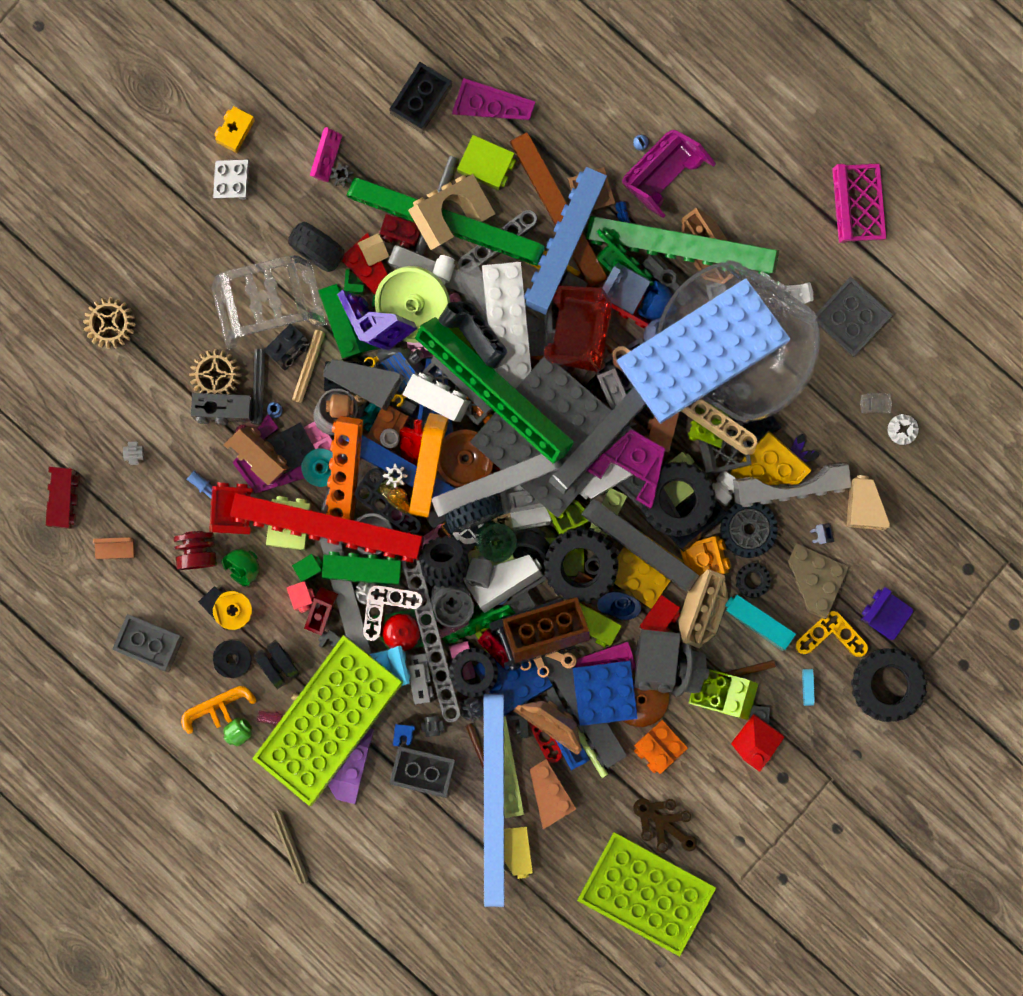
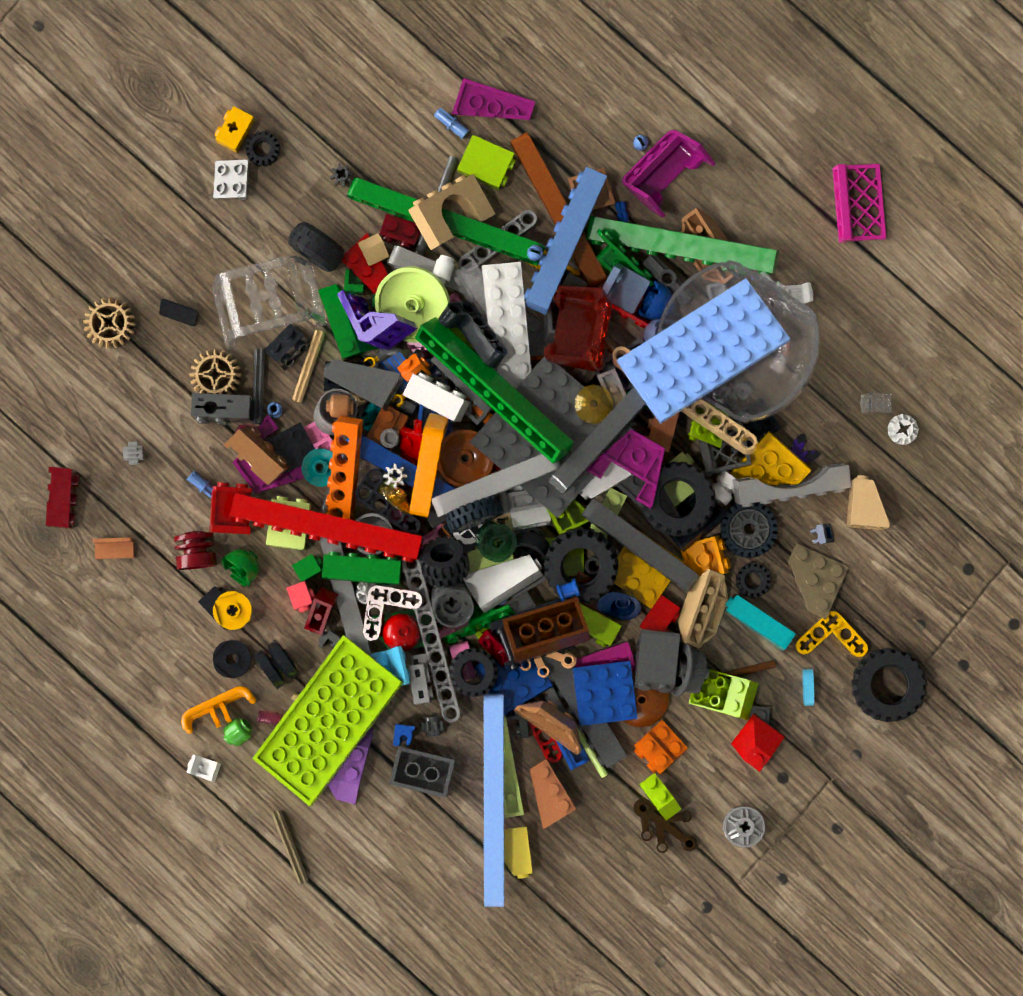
(148, 643): dark grey piece -> none
(178, 312): none -> black slope
(203, 768): none -> white bracket
(262, 137): none -> black tyre
(326, 155): dark pink hinge -> none
(413, 365): none -> orange bracket
(420, 97): black brick -> none
(451, 123): none -> medium blue axle
(471, 709): dark grey gear -> none
(476, 743): reddish brown bar -> none
(479, 572): dark grey brick -> none
(534, 256): none -> medium blue hinge
(568, 590): none -> blue bush
(593, 414): none -> clear yellow dish
(646, 894): lime plate -> none
(660, 796): none -> lime brick
(736, 817): none -> light grey wheel
(852, 316): dark grey plate -> none
(886, 613): dark purple bracket -> none

